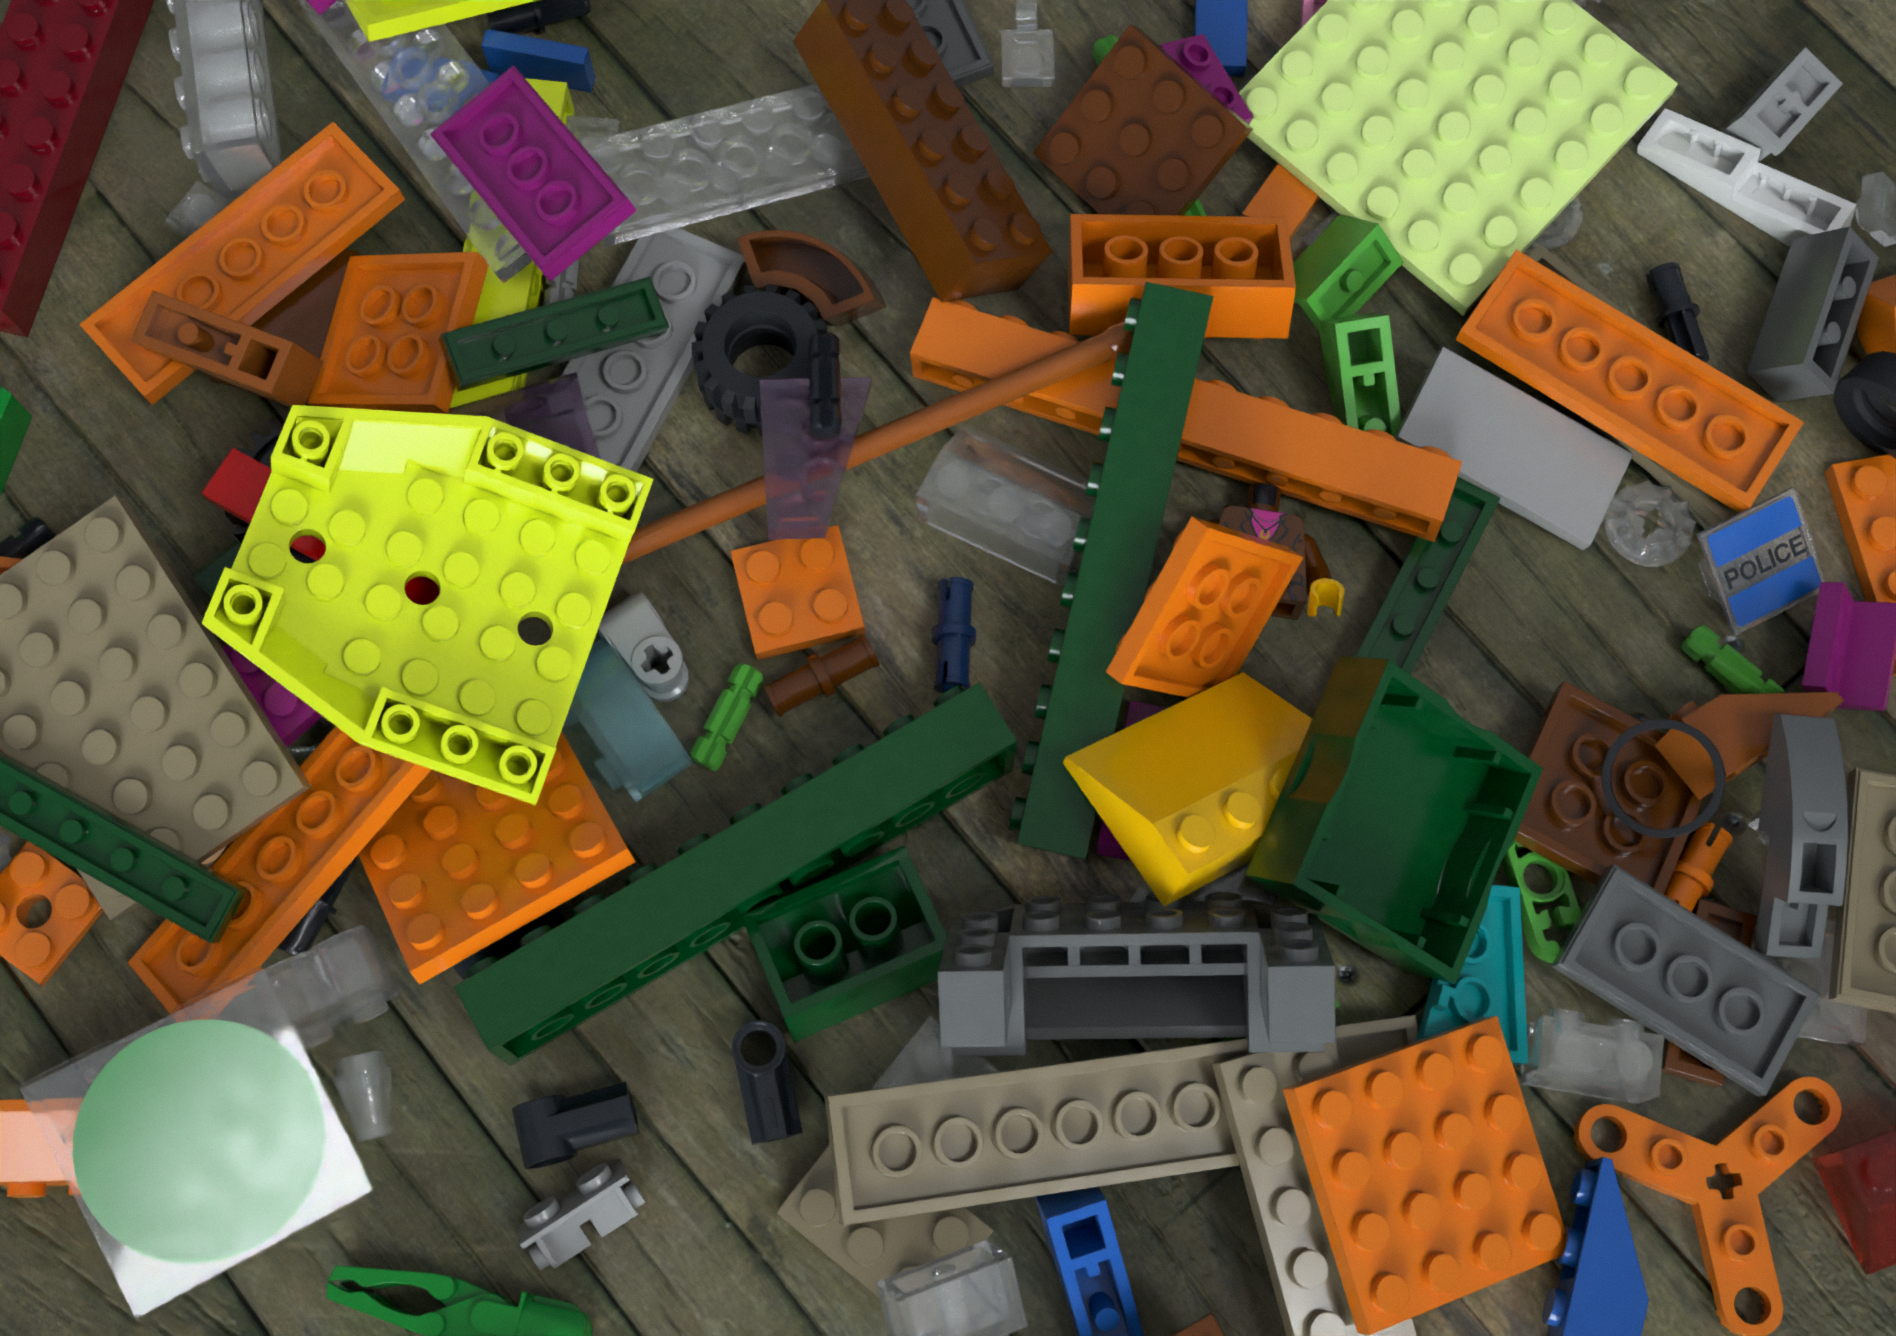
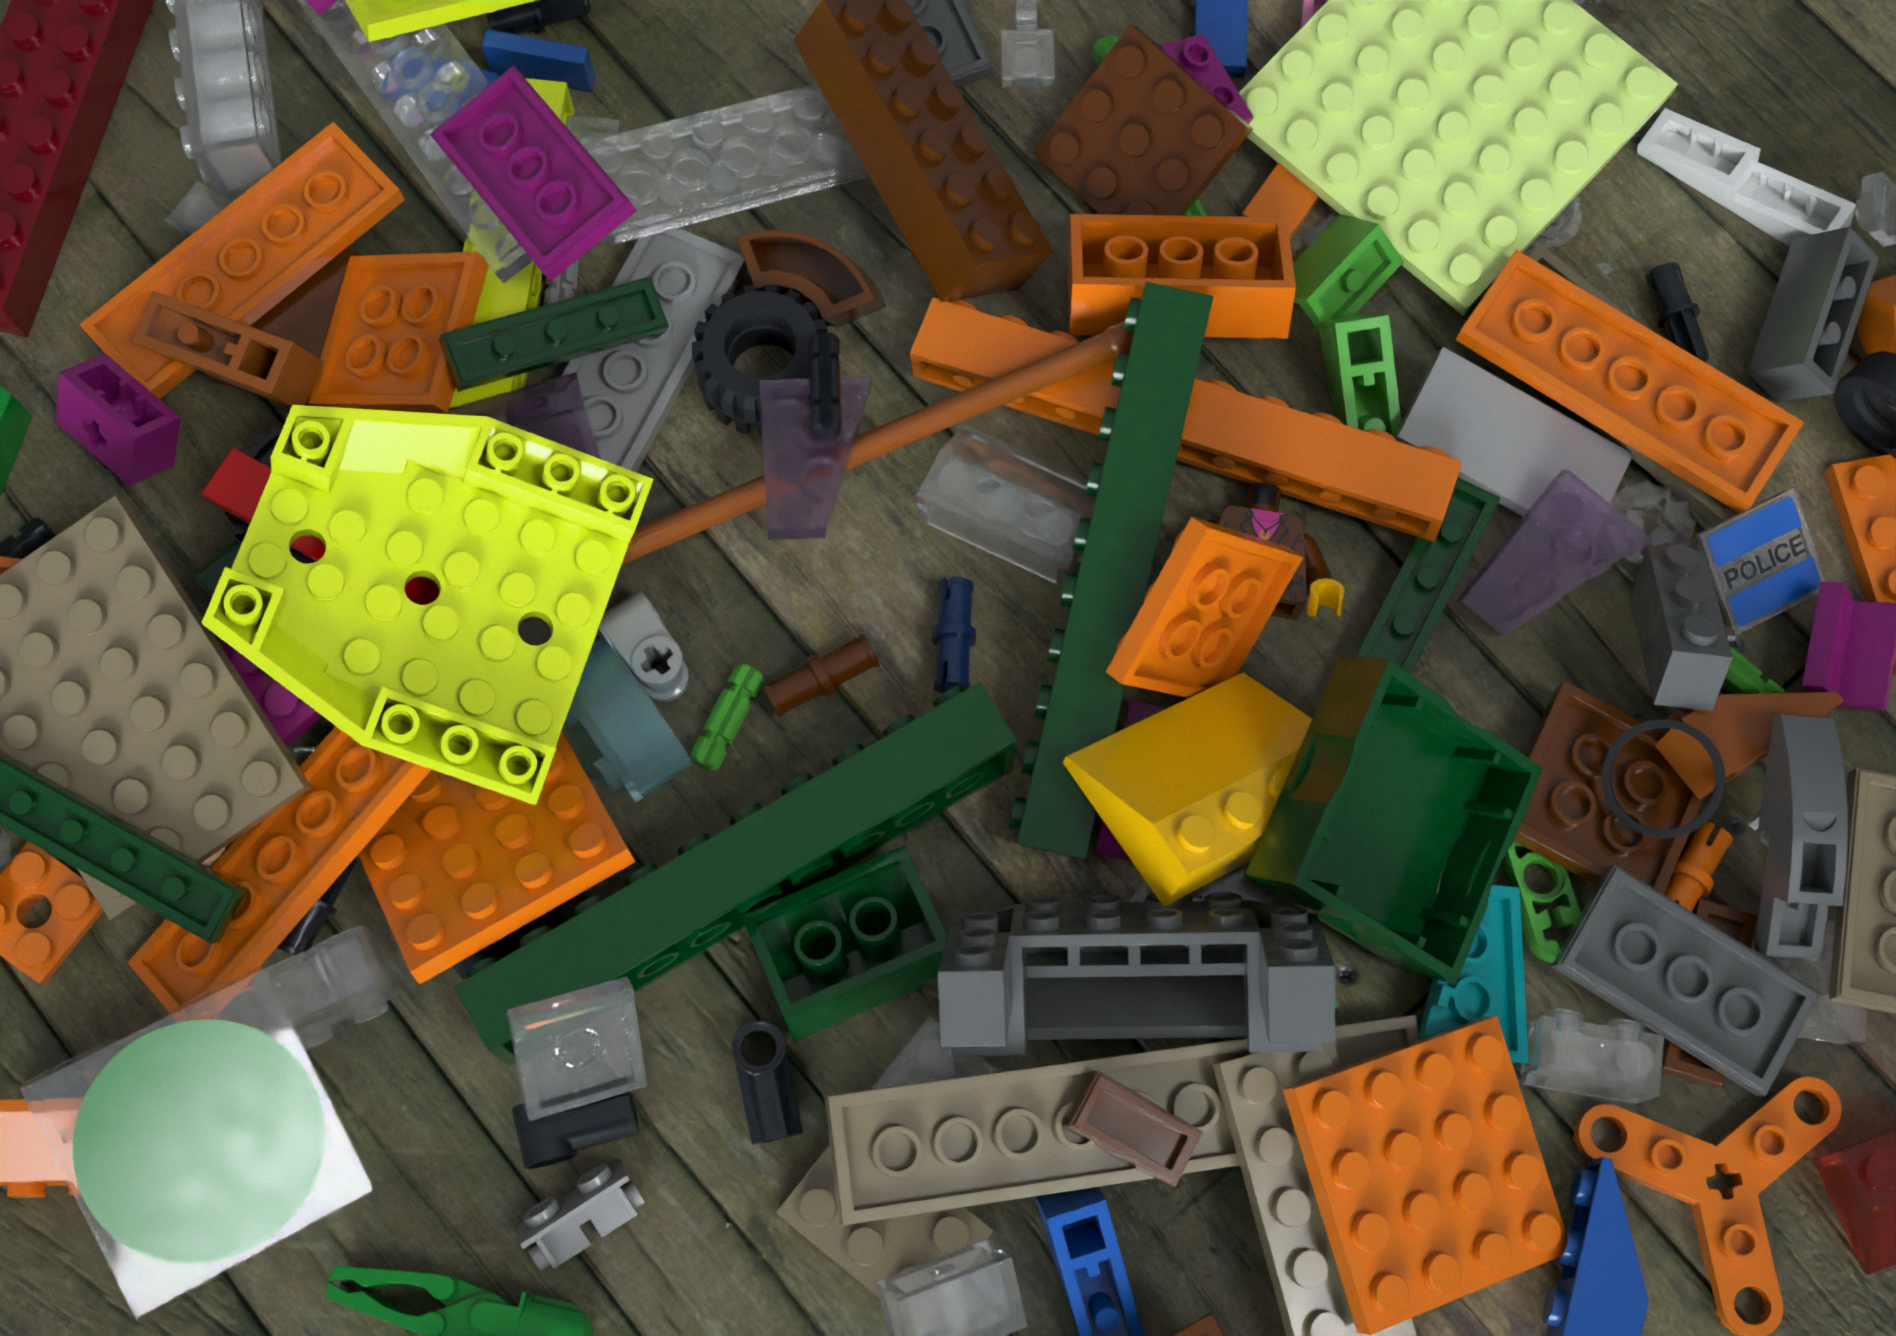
(117, 419): none -> magenta brick
(366, 1092): clear cone -> none
(577, 1048): none -> clear tile
(797, 593): orange plate -> none
(1133, 1128): none -> reddish brown tile
(1551, 551): none -> clear purple wing
(1680, 628): none -> dark grey brick
(1784, 104): light grey hinge -> none

